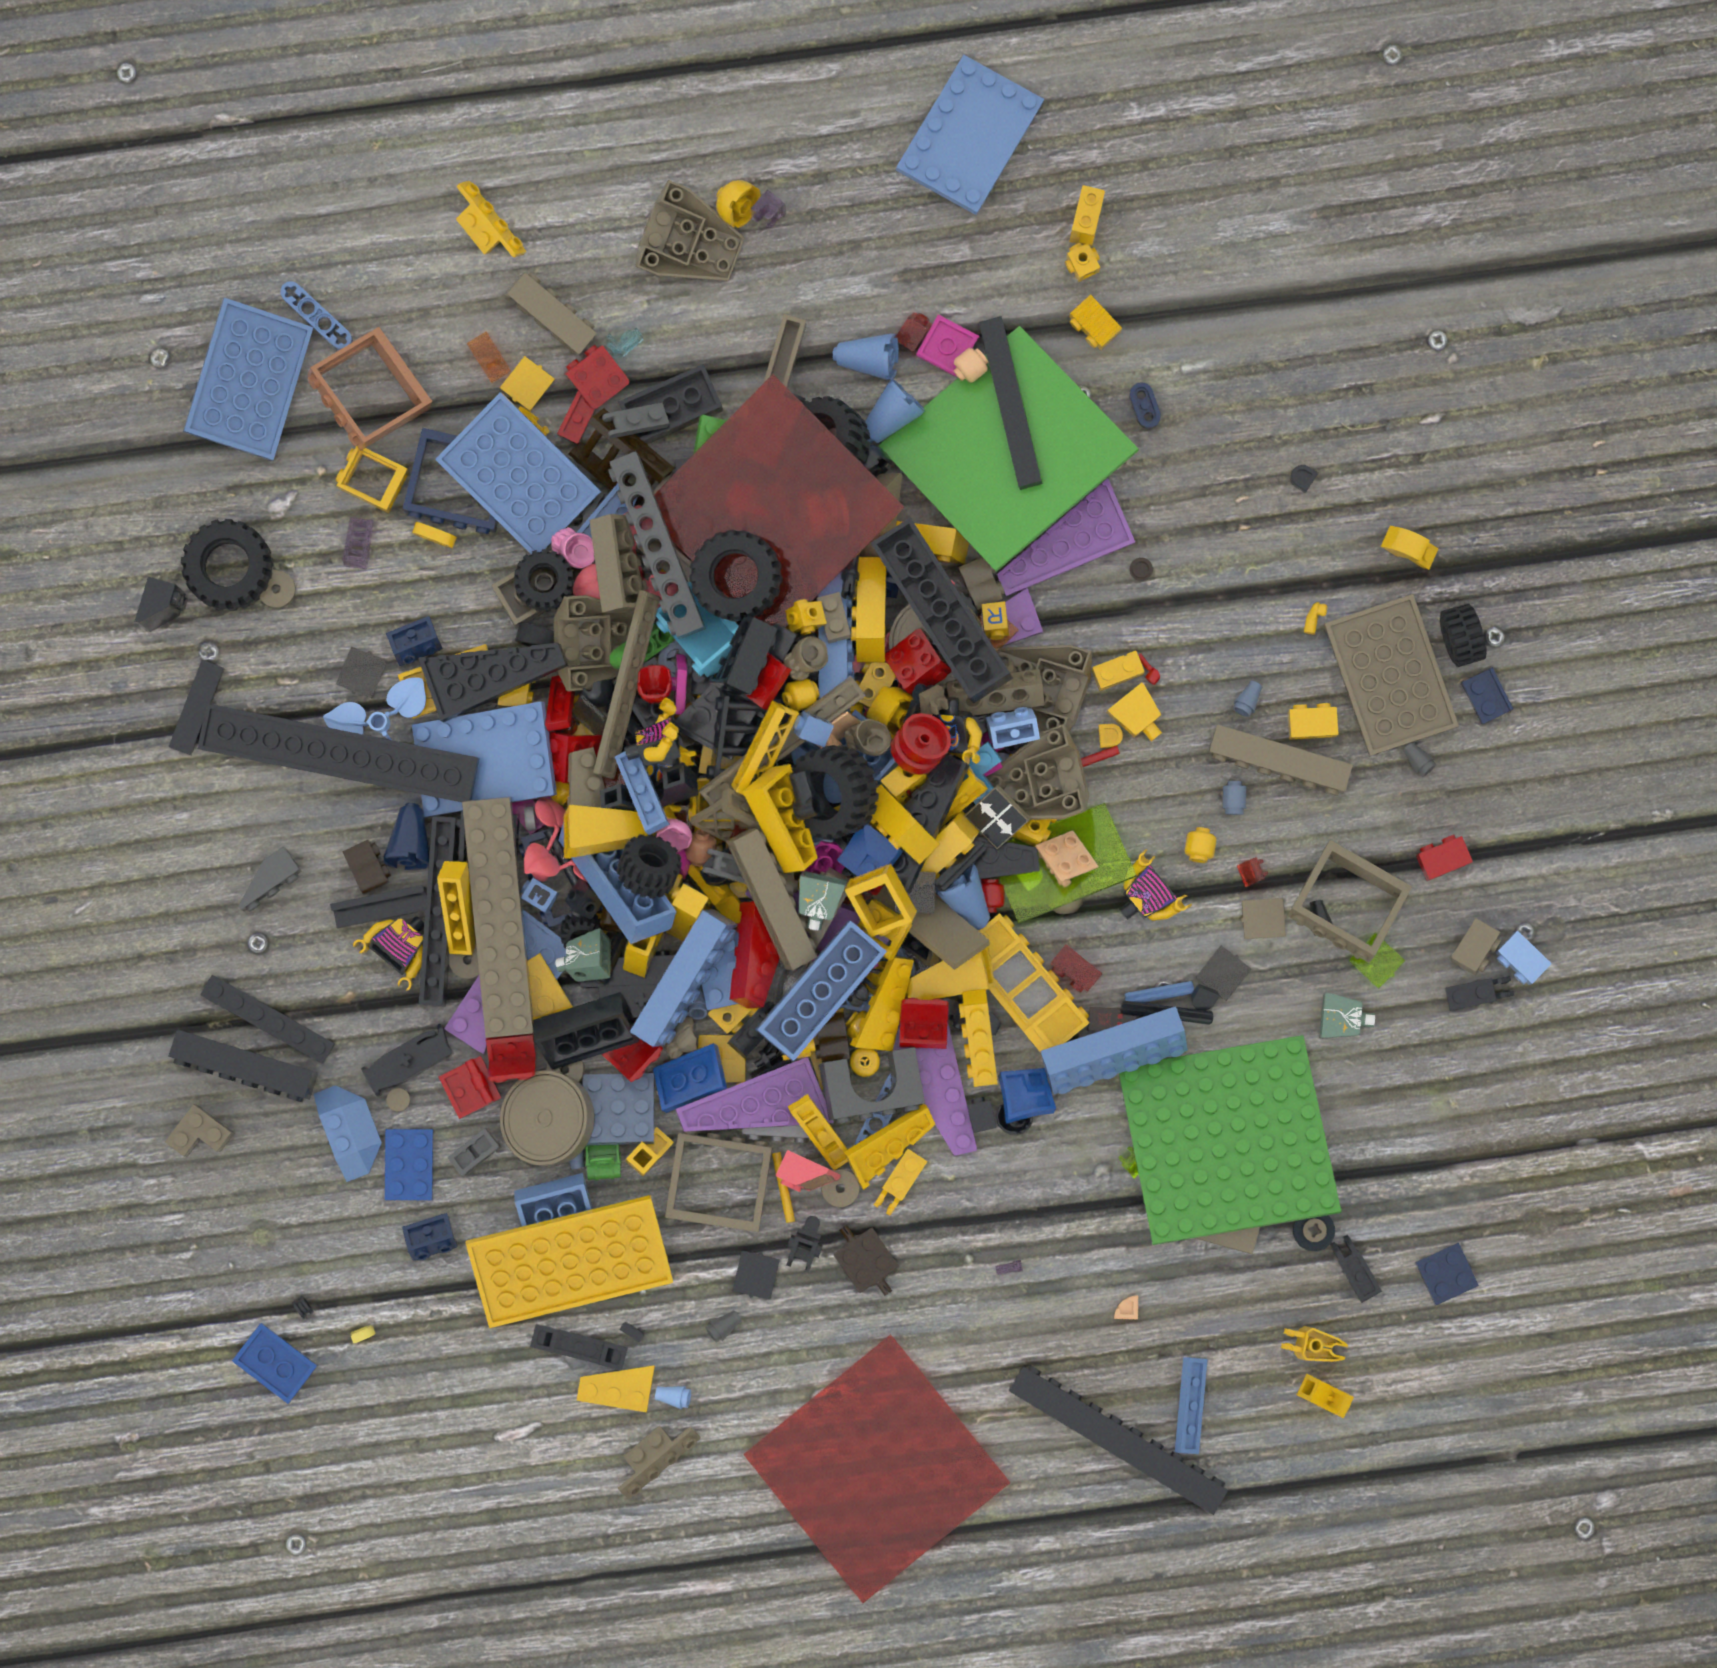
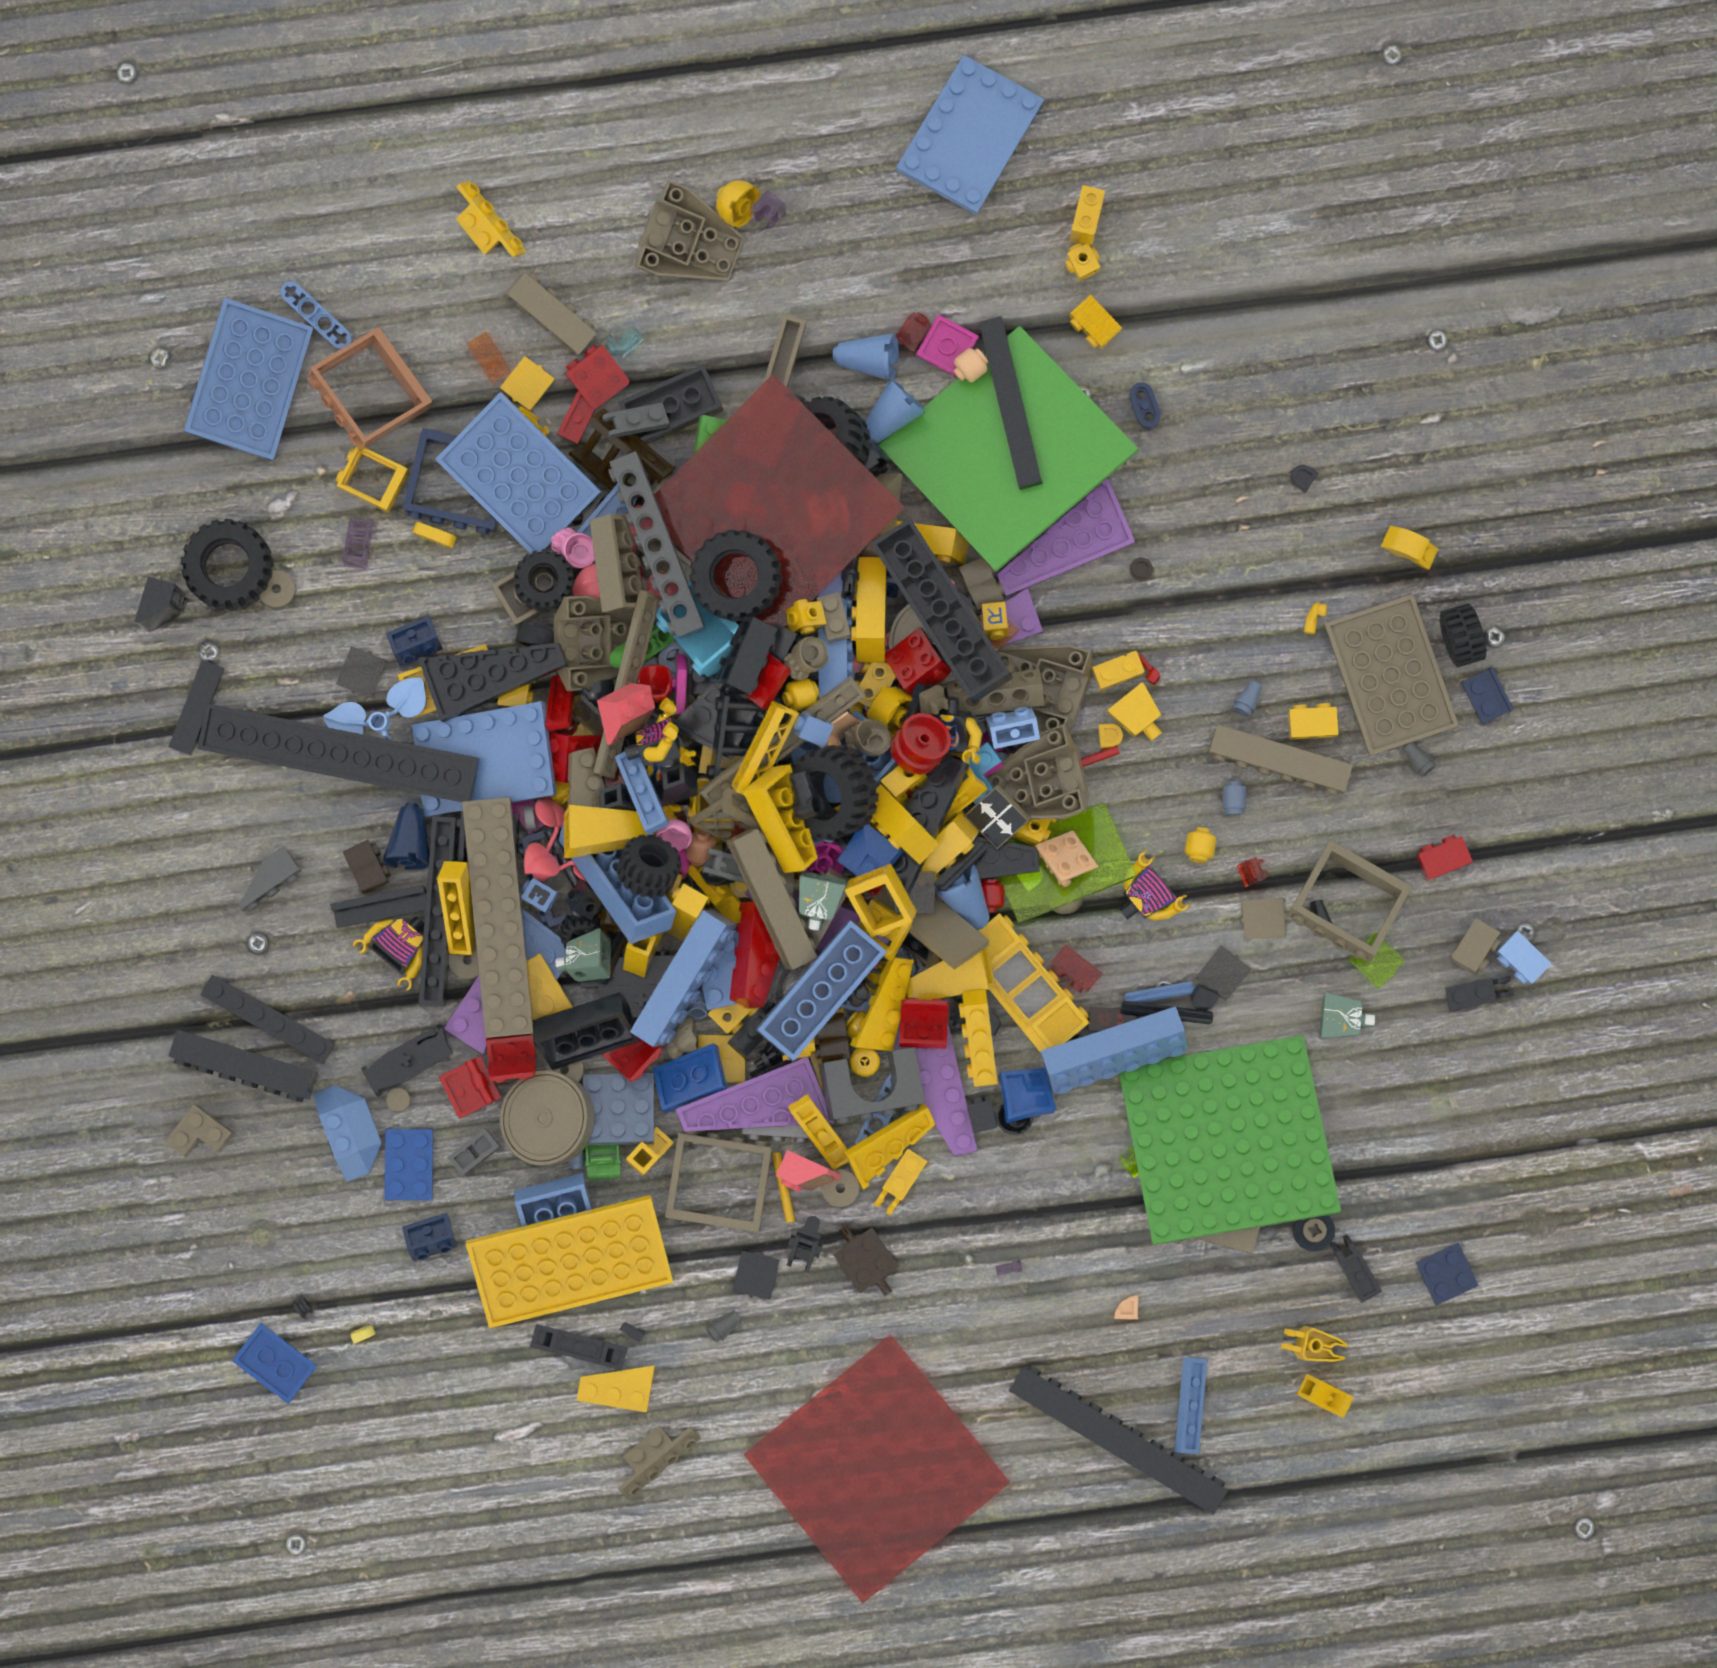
(625, 711): none -> coral slope
(675, 1396): light blue cone -> none

